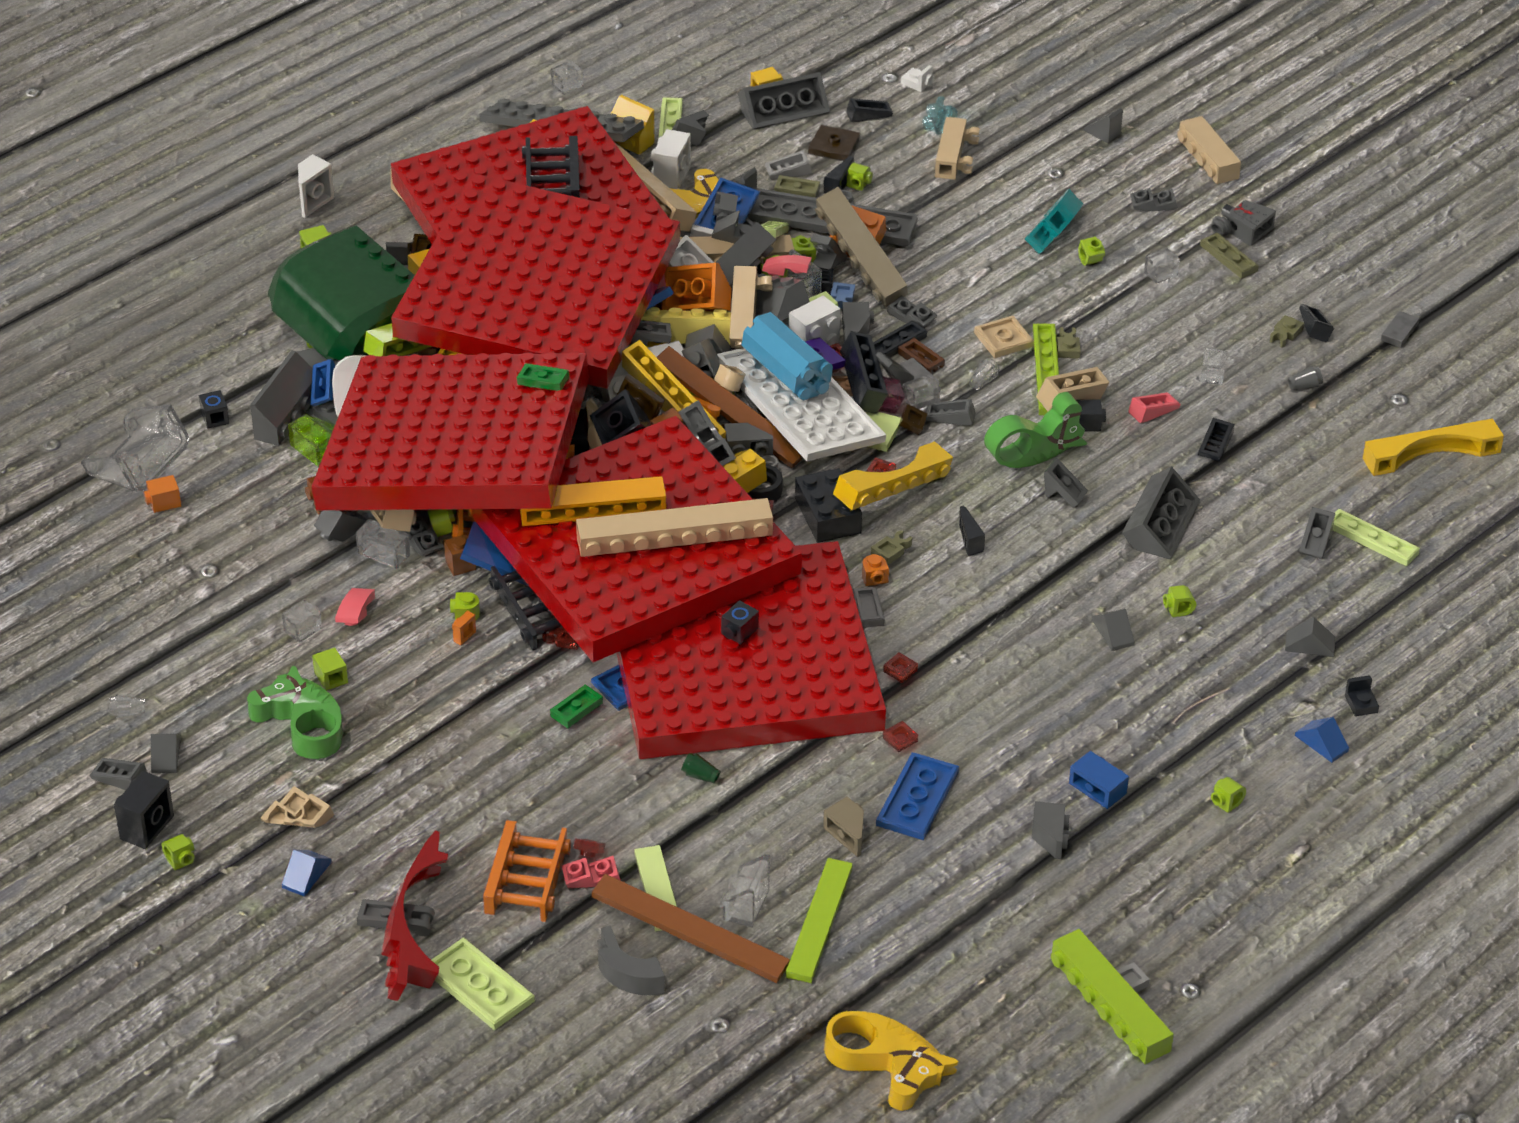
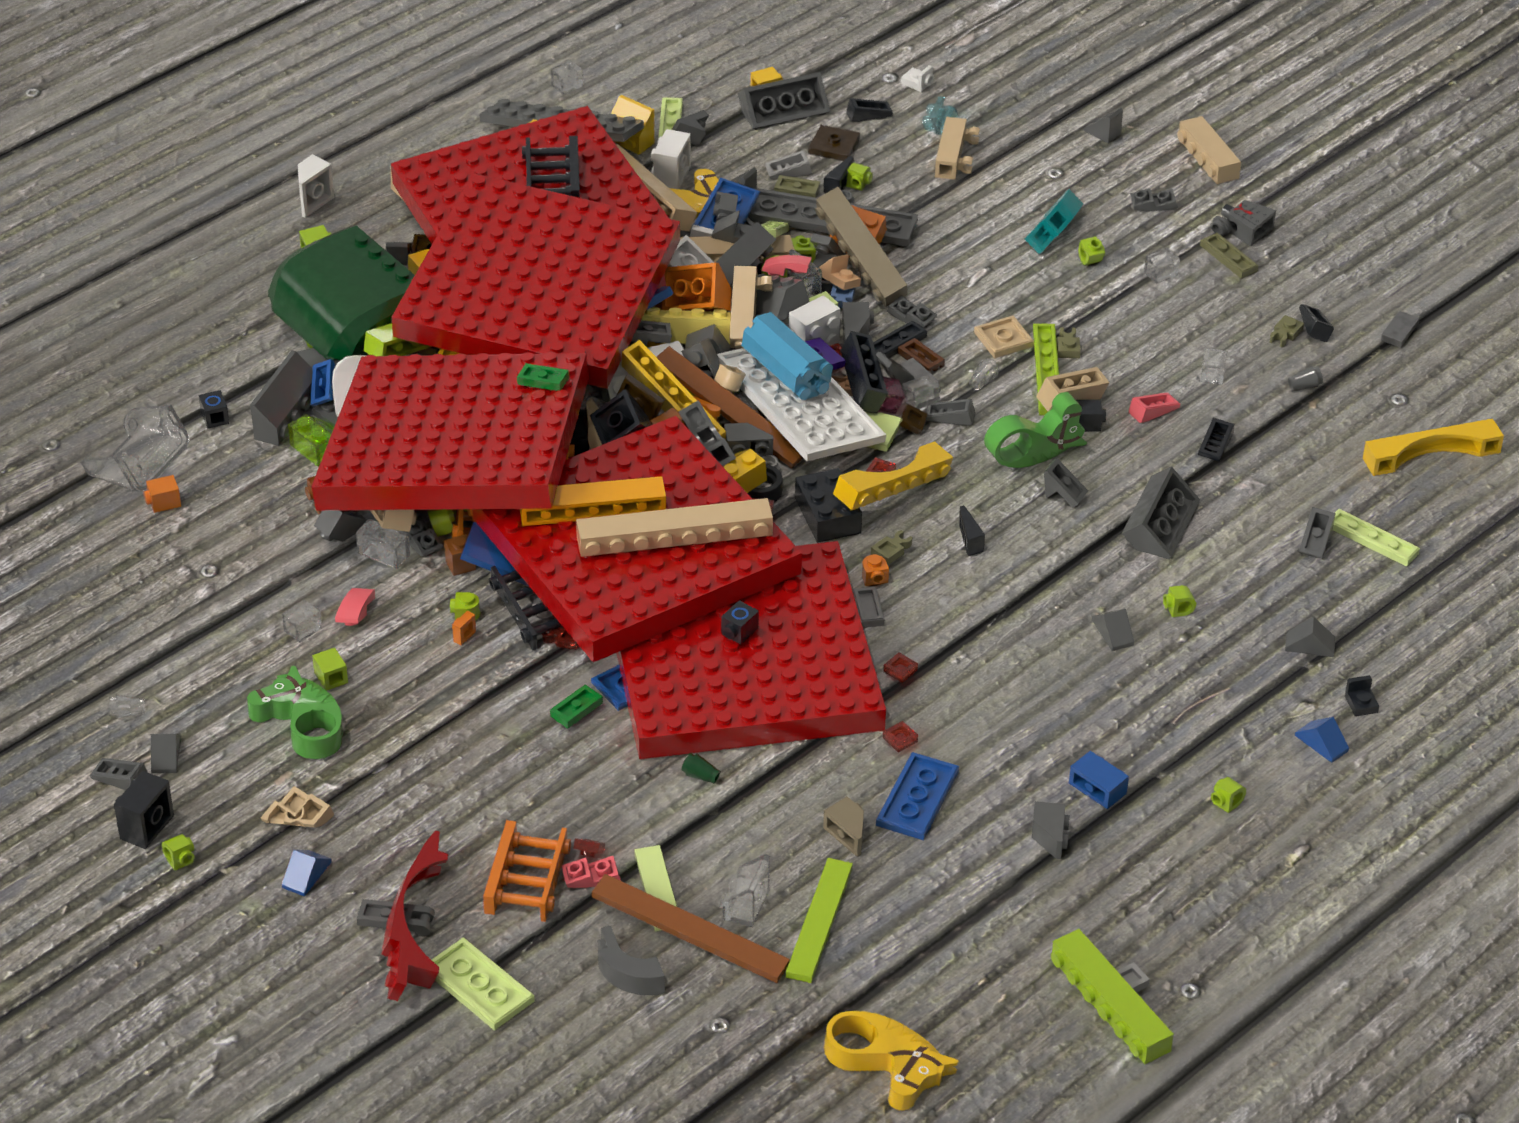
(836, 272): none -> light nougat slope

